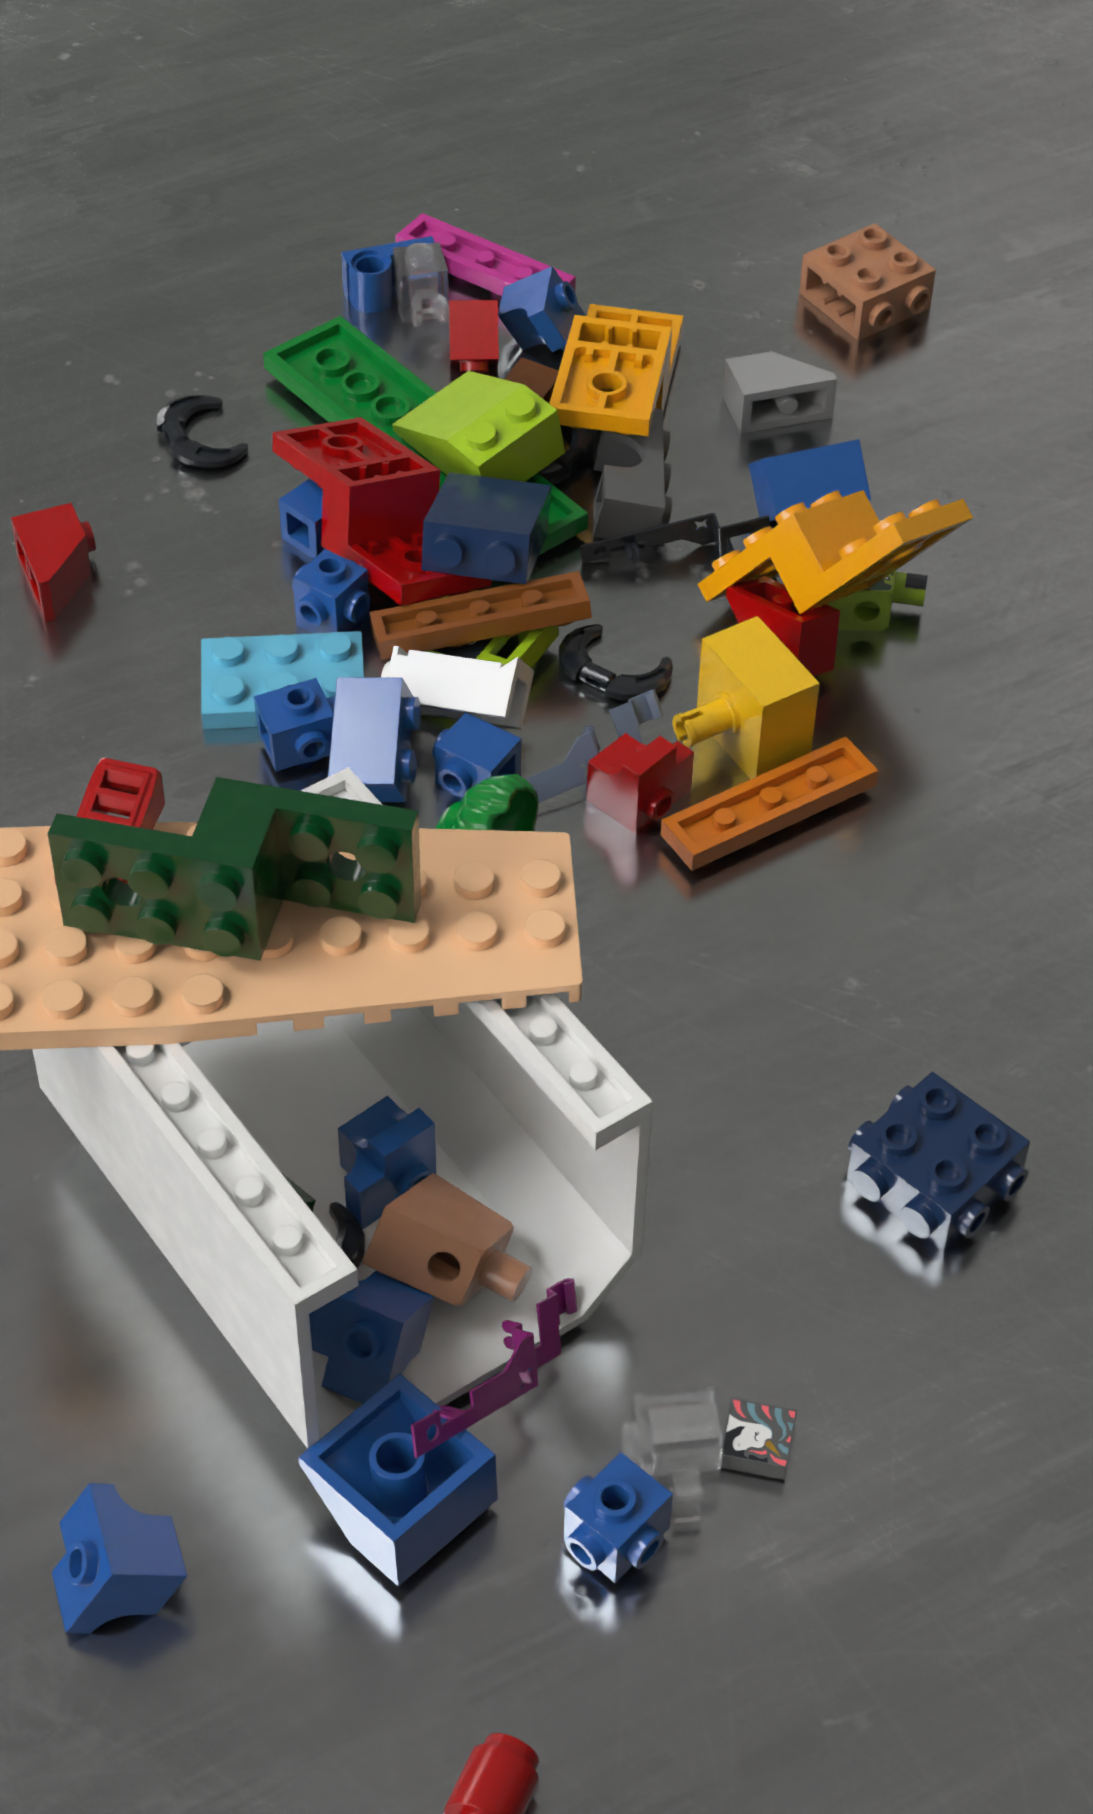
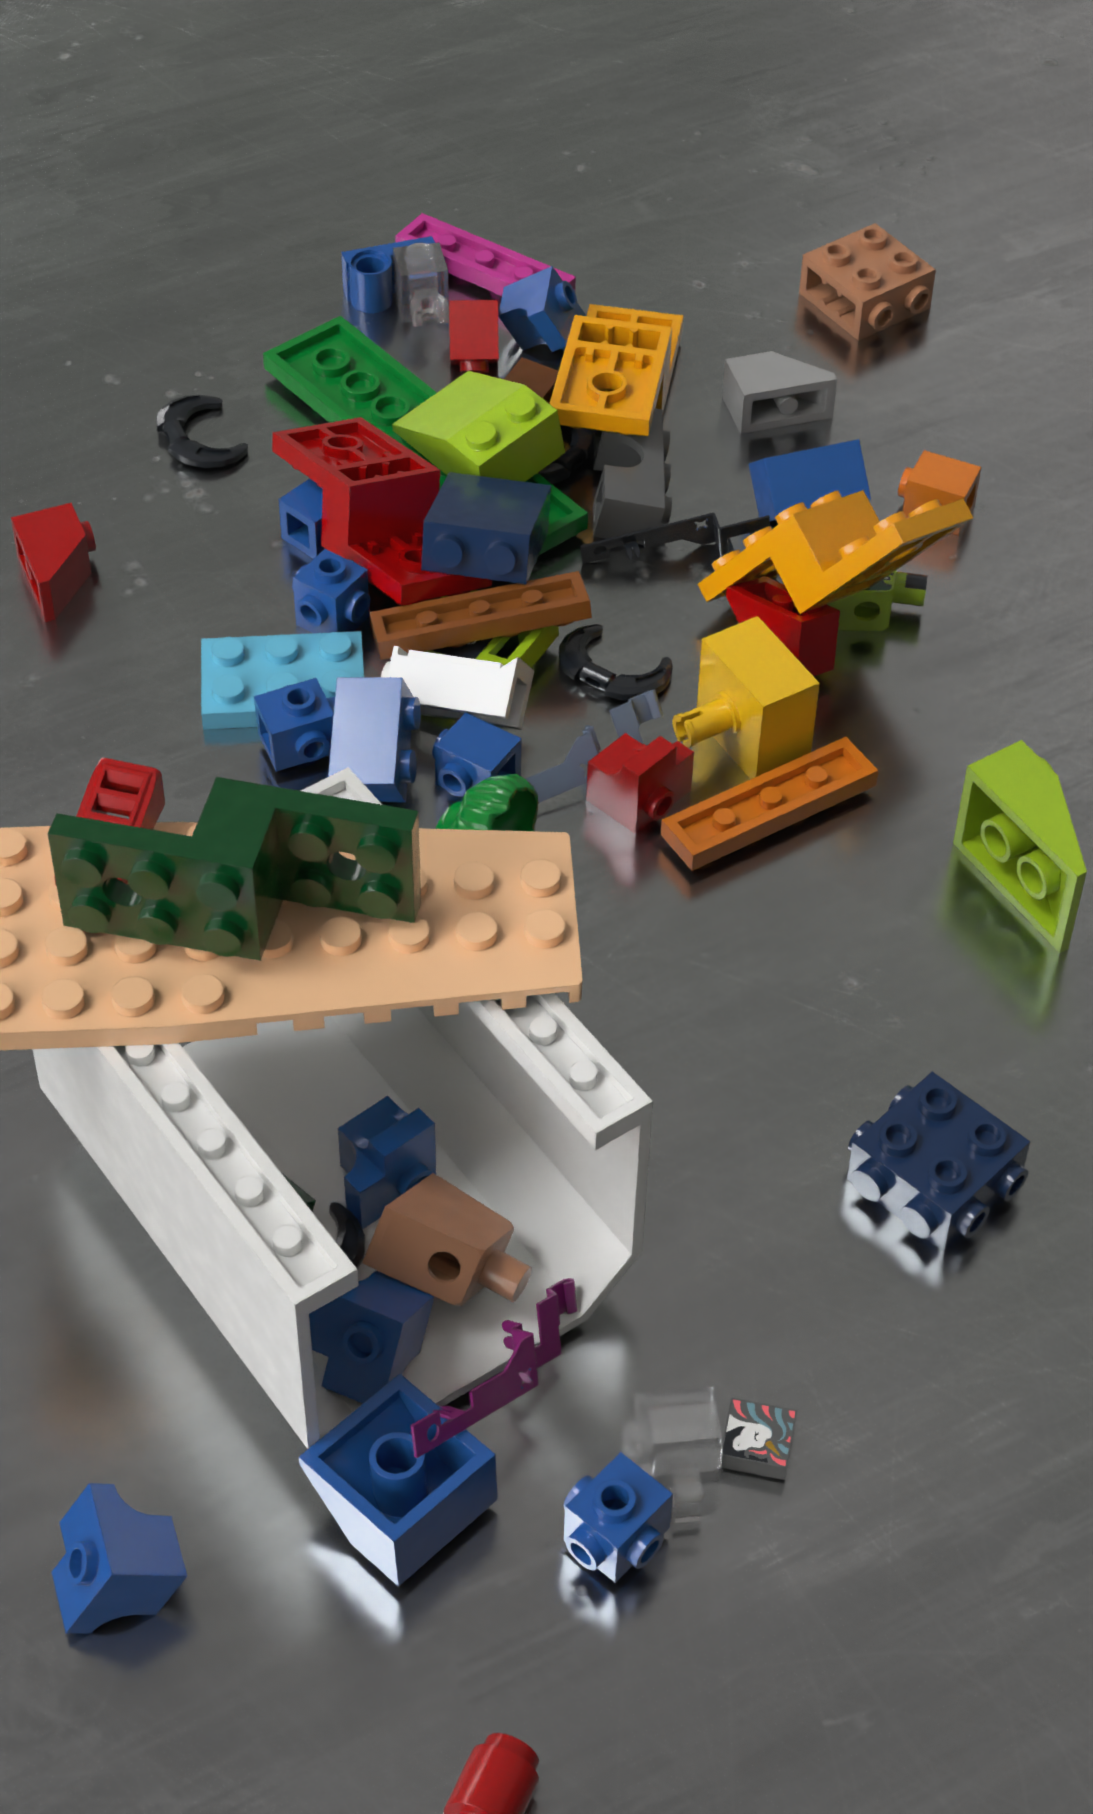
(939, 479): none -> orange brick
(1023, 838): none -> lime slope

